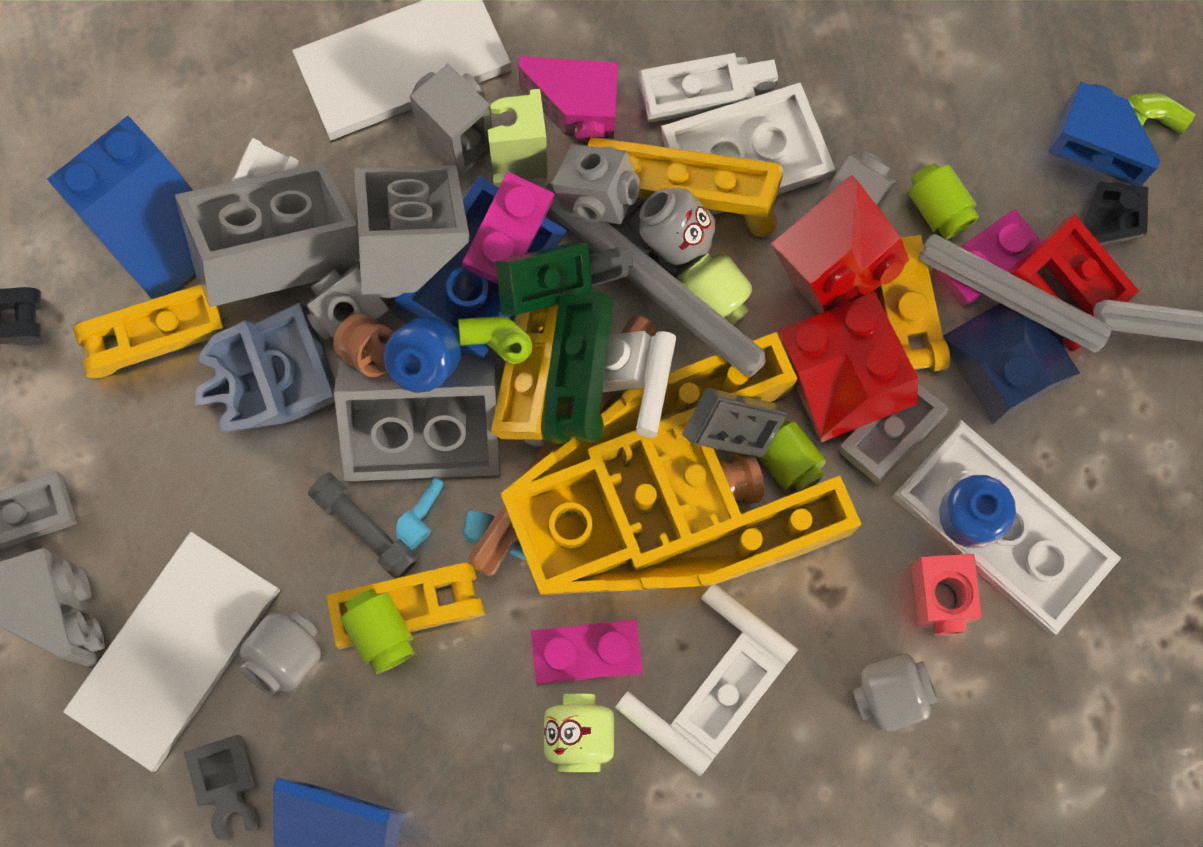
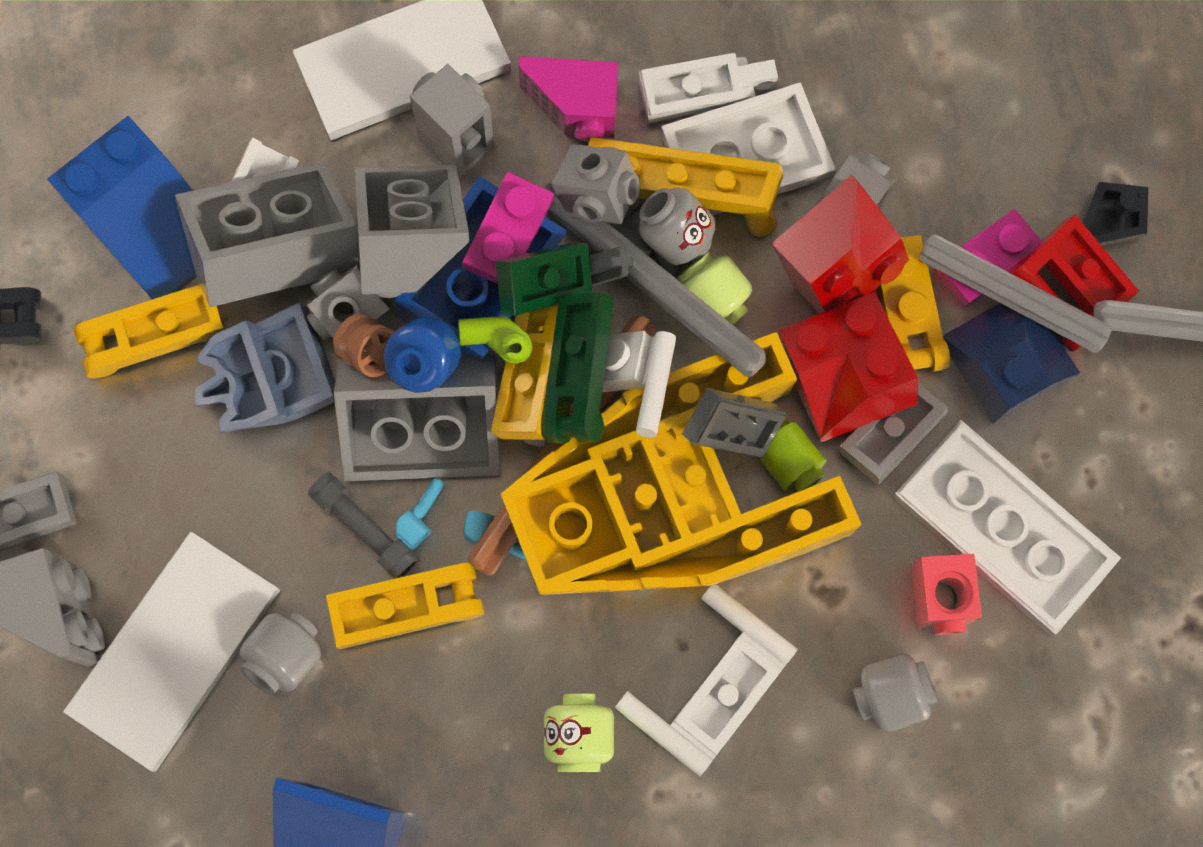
(220, 776): dark grey plate -> none
(377, 630): lime brick -> none
(523, 145): yellowish green hinge -> none
(586, 652): dark pink plate -> none
(744, 478): nougat wheel -> none
(943, 200): lime brick -> none
(977, 511): blue head -> none
(1104, 135): blue slope -> none
(1162, 109): lime arm -> none

